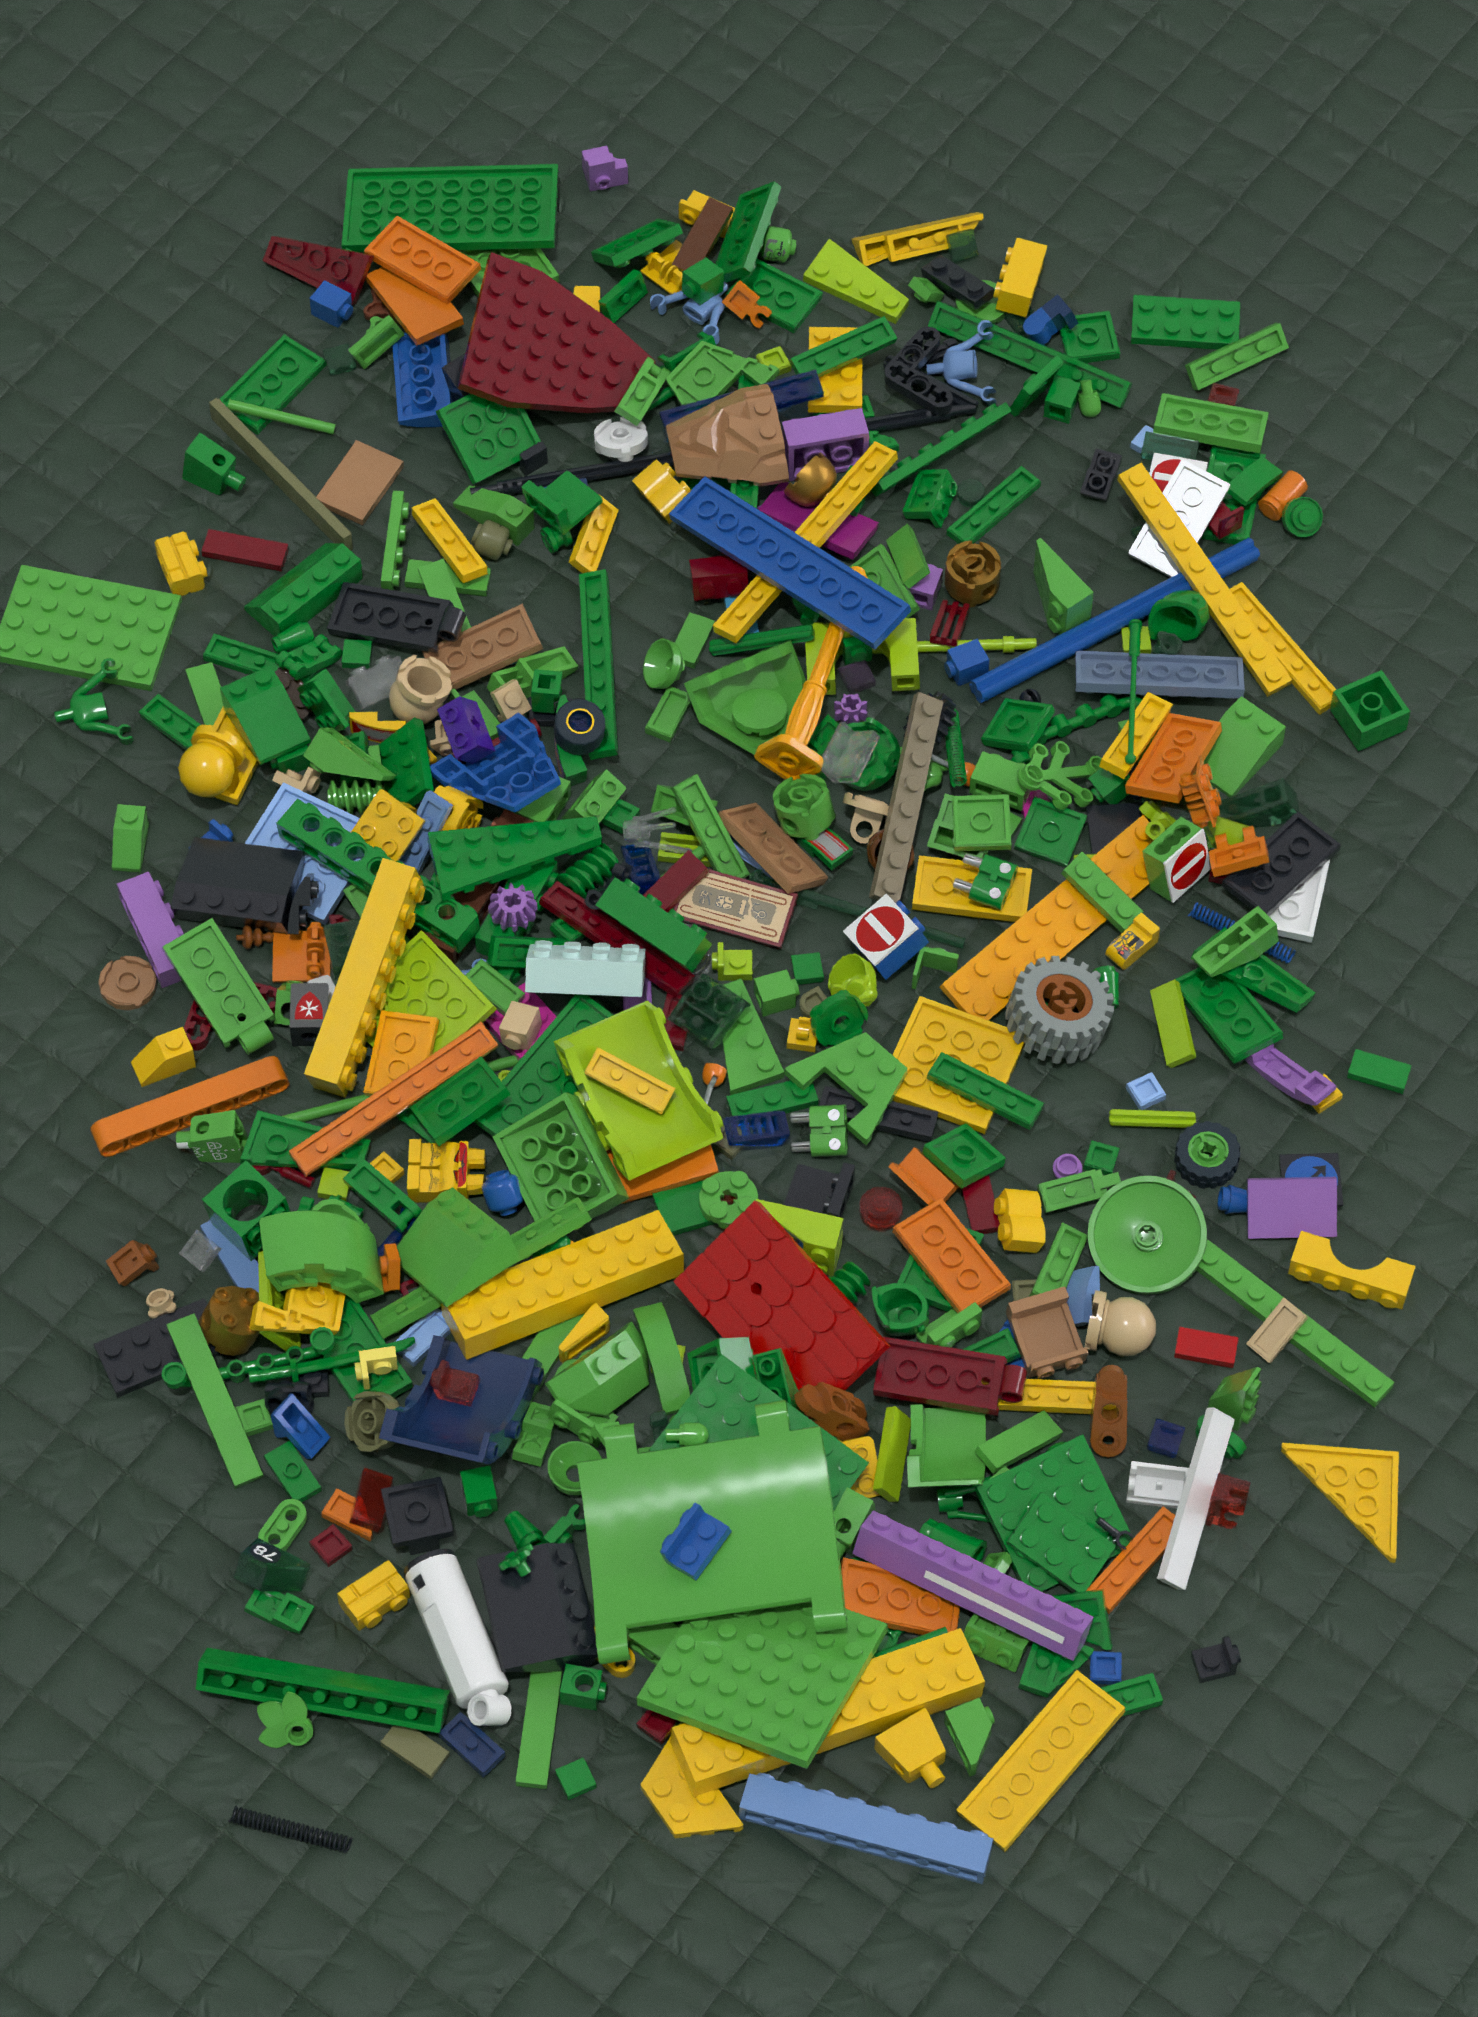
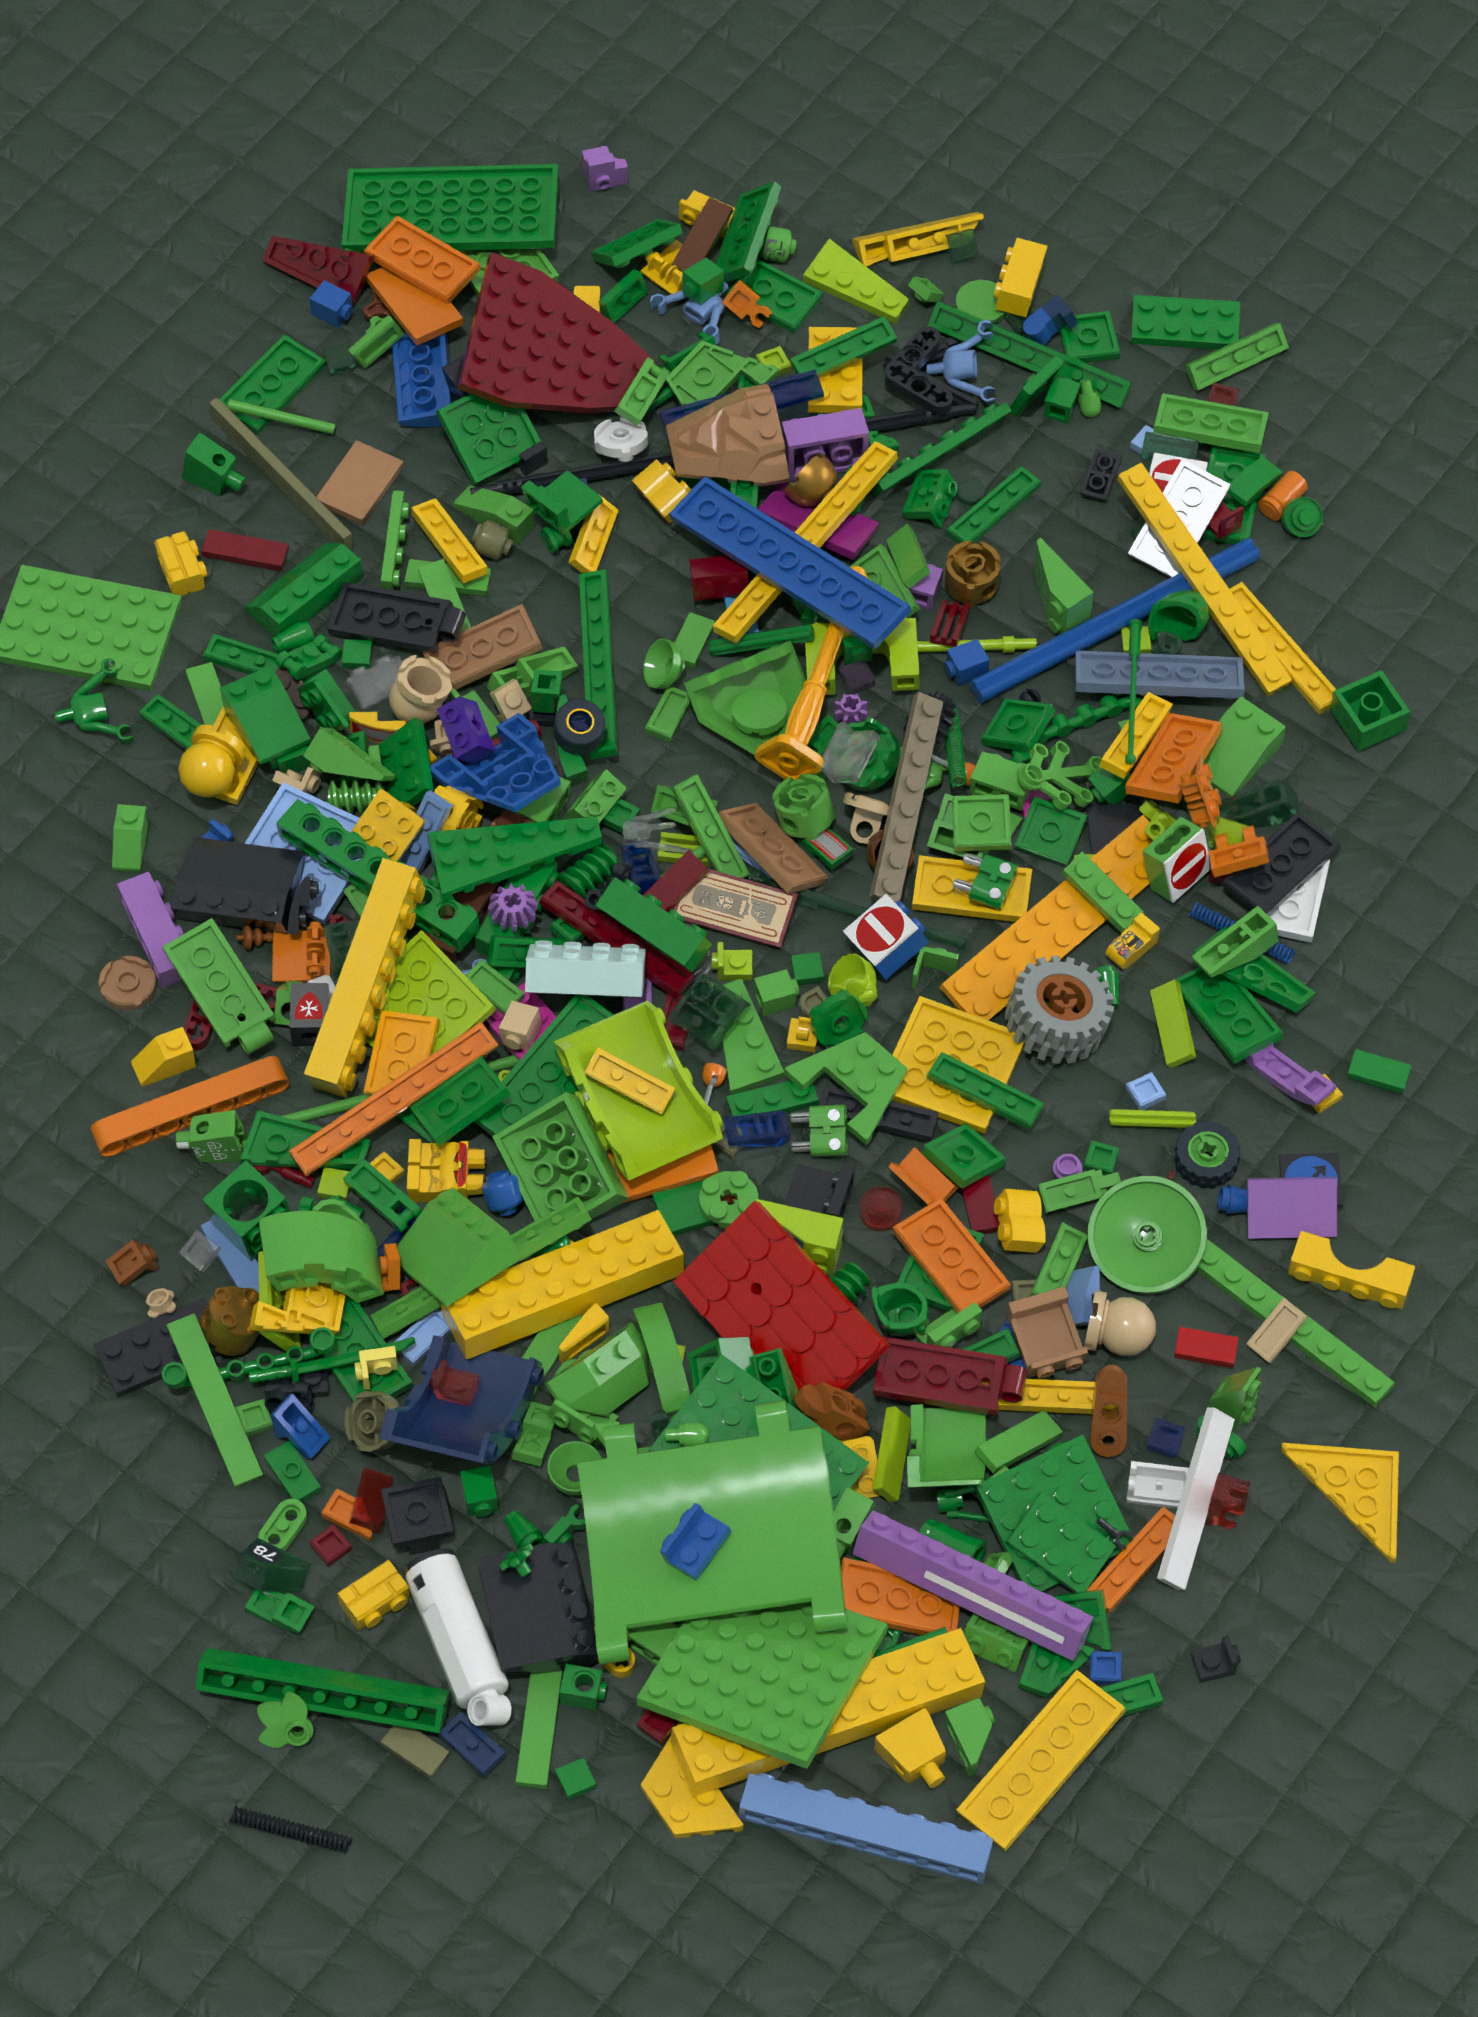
(958, 282): black plate -> none

